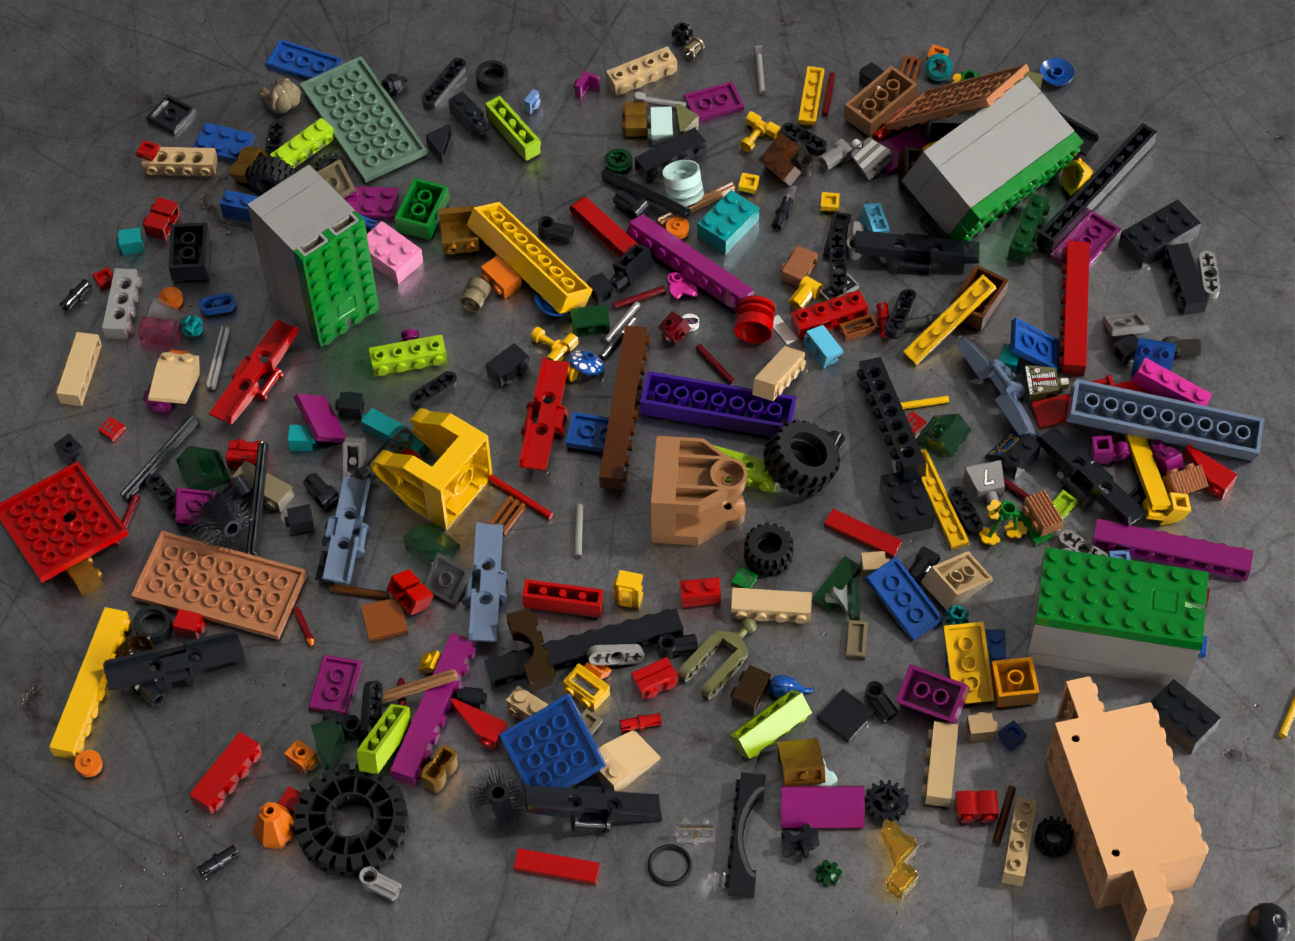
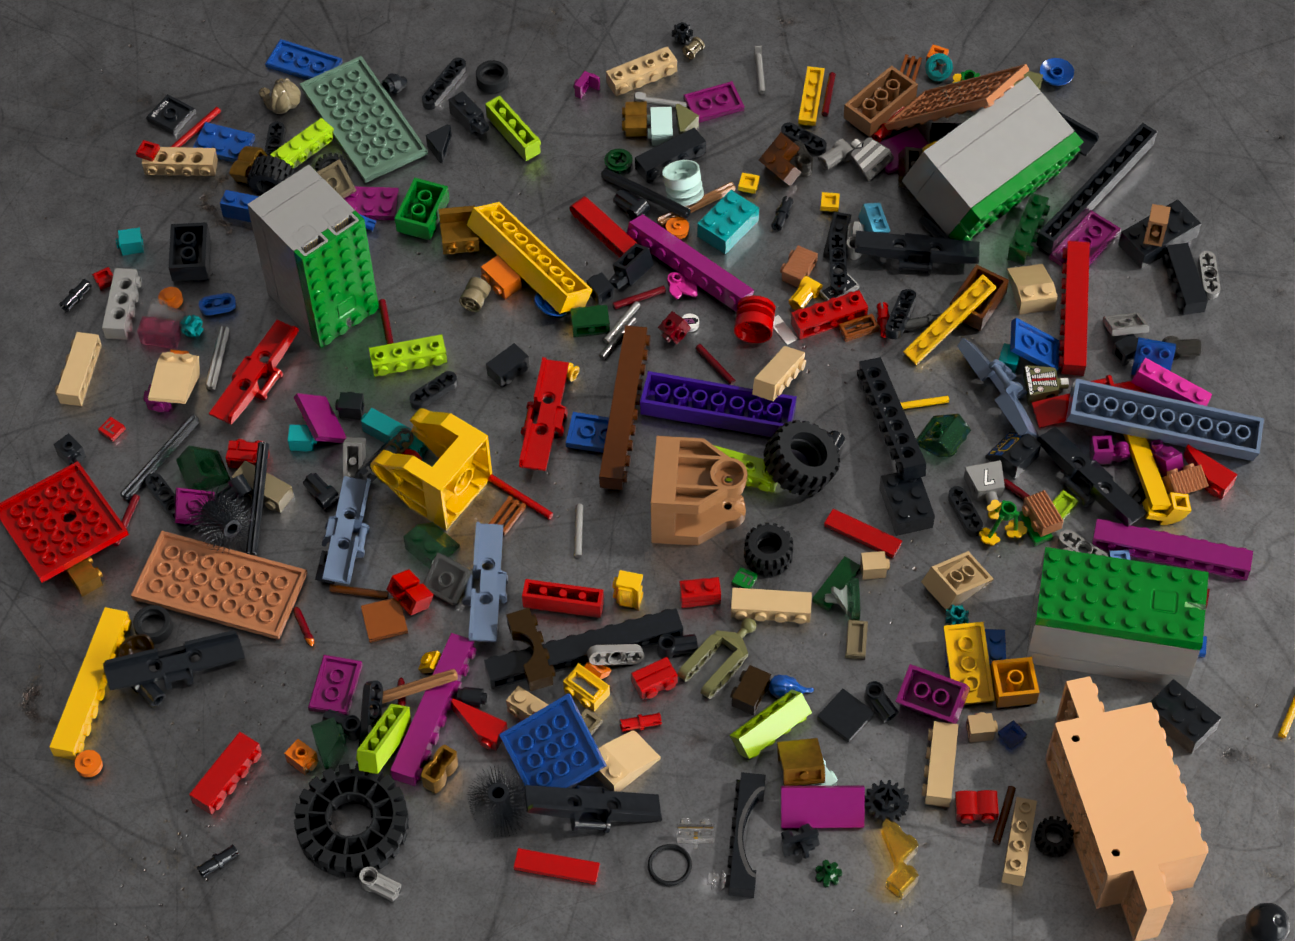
(161, 214): red piece -> none
(189, 624): red brick -> none
(195, 129): none -> red bar
(274, 826): orange cone -> none
(290, 798): red tile -> none
(299, 519): black brick -> none
(385, 321): none -> dark red bar
(393, 253): bright pink brick -> none
(409, 334): magenta wheel -> none
(531, 101): medium blue plate -> none
(549, 229): black piece -> none
(558, 347): yellow bar -> none
(586, 362): blue dish -> none
(759, 129): yellow bar -> none
(822, 346): medium azure hinge -> none
(869, 73): black brick -> none
(904, 599): blue tile -> none
(916, 422): red tile -> none
(923, 562): black piece -> none
(942, 507): yellow tile -> none
(1032, 289): none -> tan slope
(1075, 175): yellow helmet -> none
(1157, 225): none -> medium nougat brick

